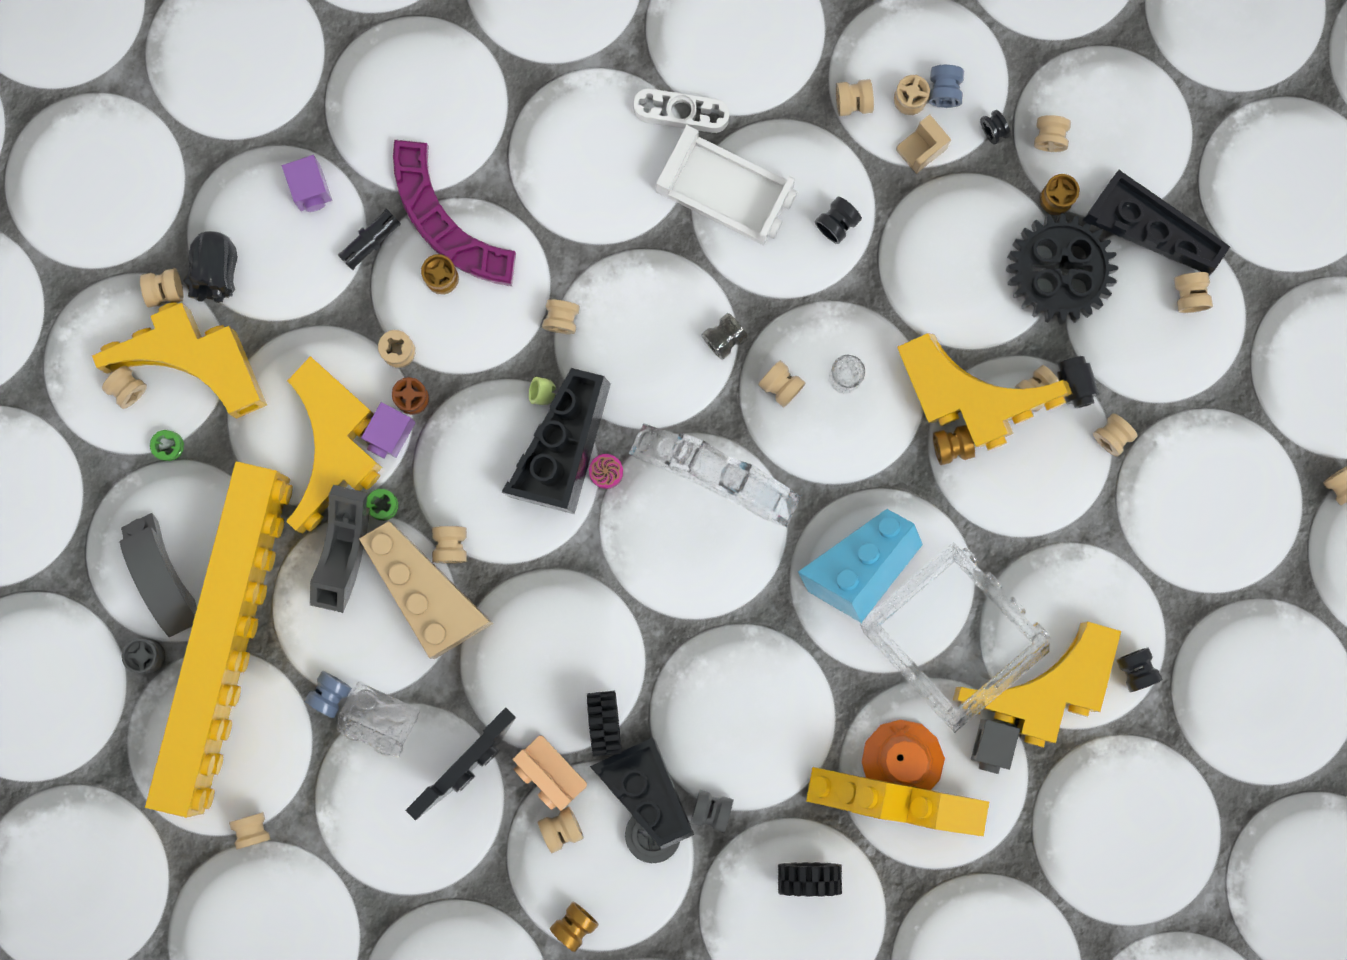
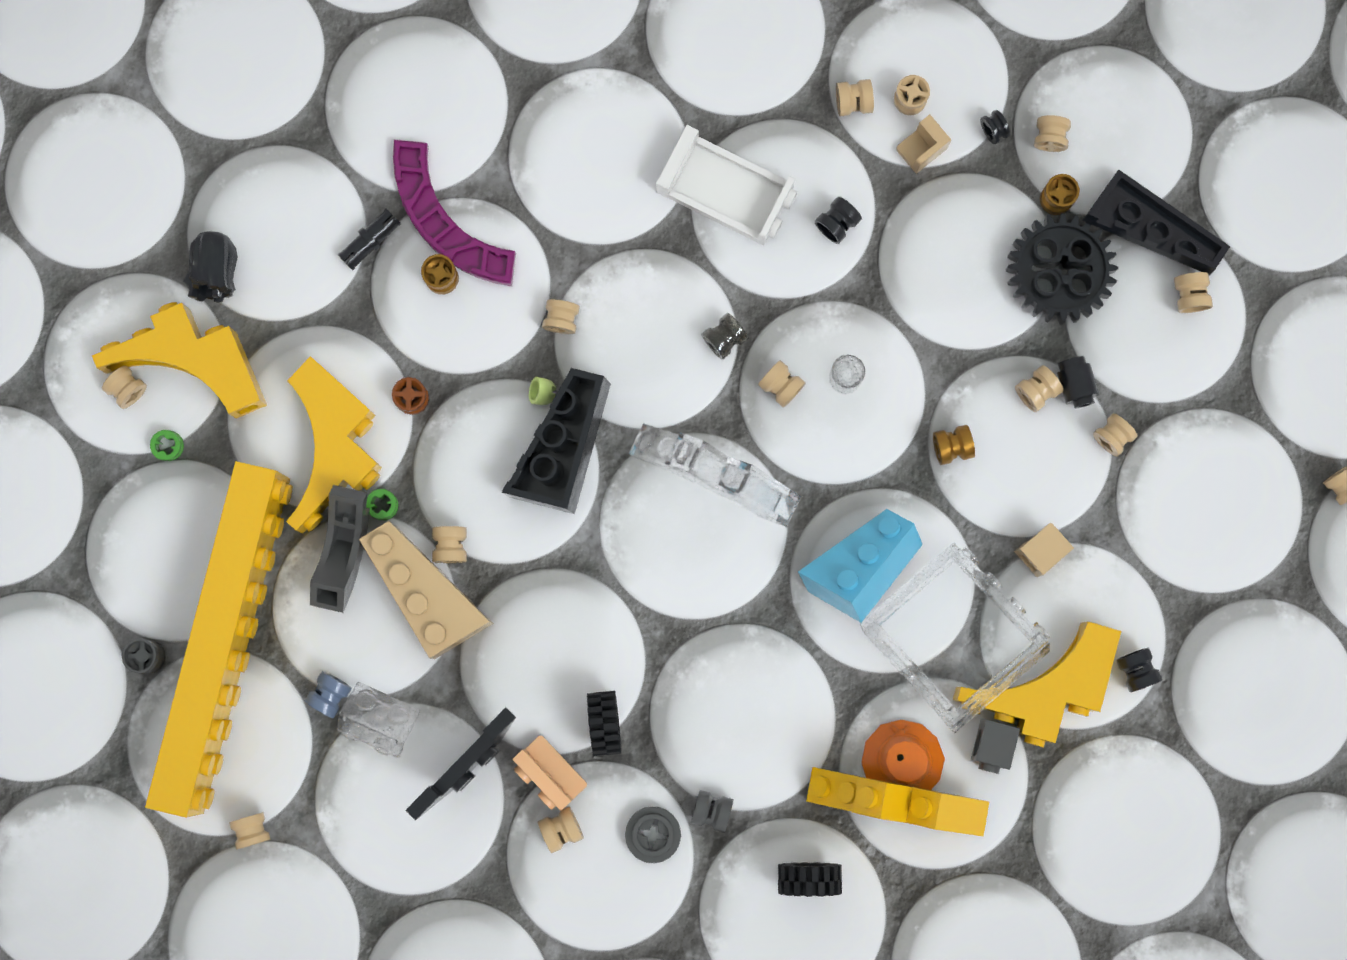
(155, 576): dark grey arch -> none
(161, 287): tan wheel -> none
(307, 184): medium lavender brick -> none
(387, 431): medium lavender brick -> none
(401, 354): tan wheel -> none
(574, 926): pearl gold wheel -> none
(606, 471): tile -> none
(647, 791): black wing -> none
(673, 98): white beam -> none
(946, 87): sand blue wheel -> none
(986, 408): yellow arch -> none
(1044, 550): none -> tan panel

